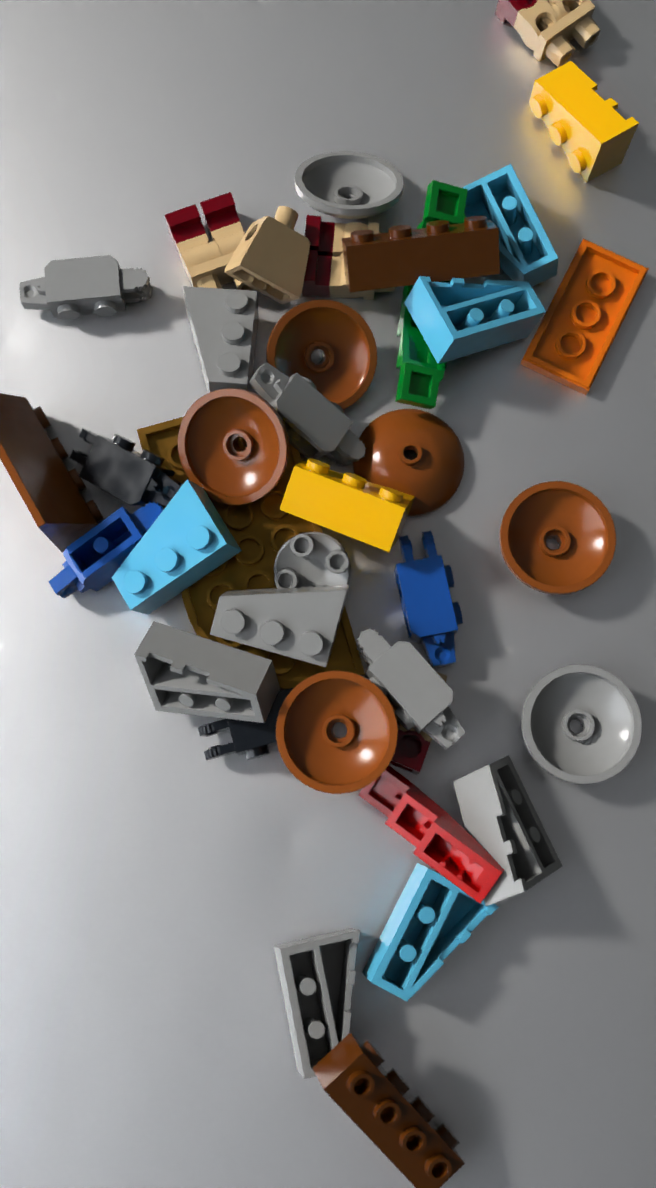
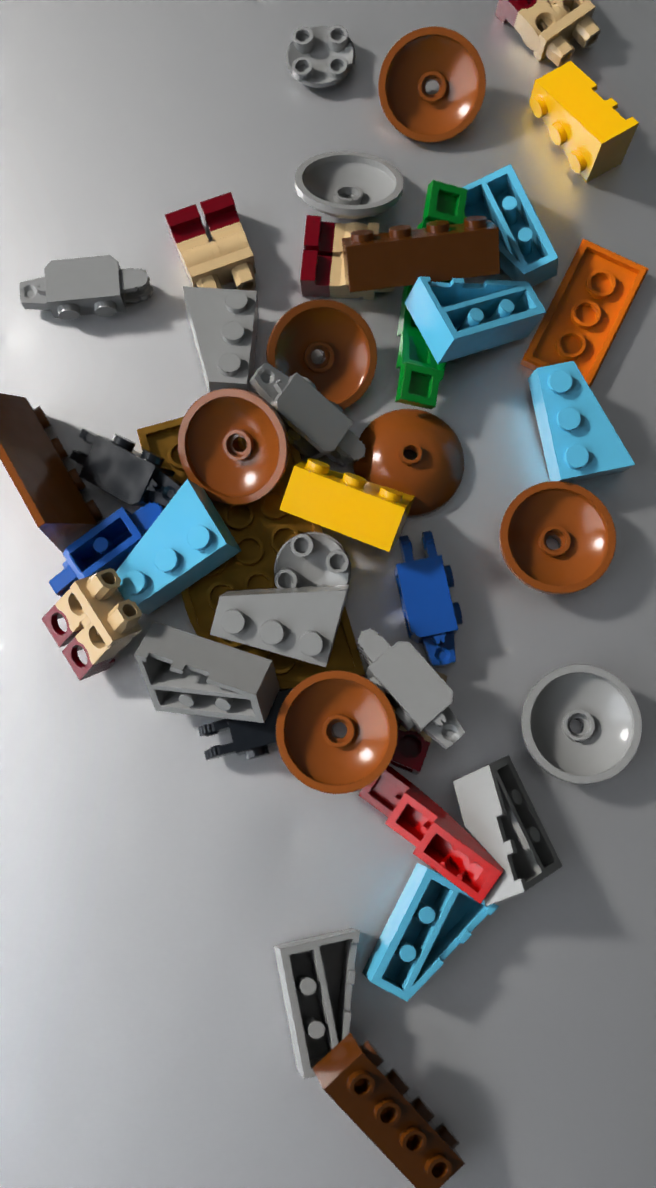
(95, 622): none -> tan hips
(272, 257): tan torso -> none
(320, 55): none -> light grey dish
(425, 57): none -> dark orange dish
(573, 426): none -> medium azure wedge

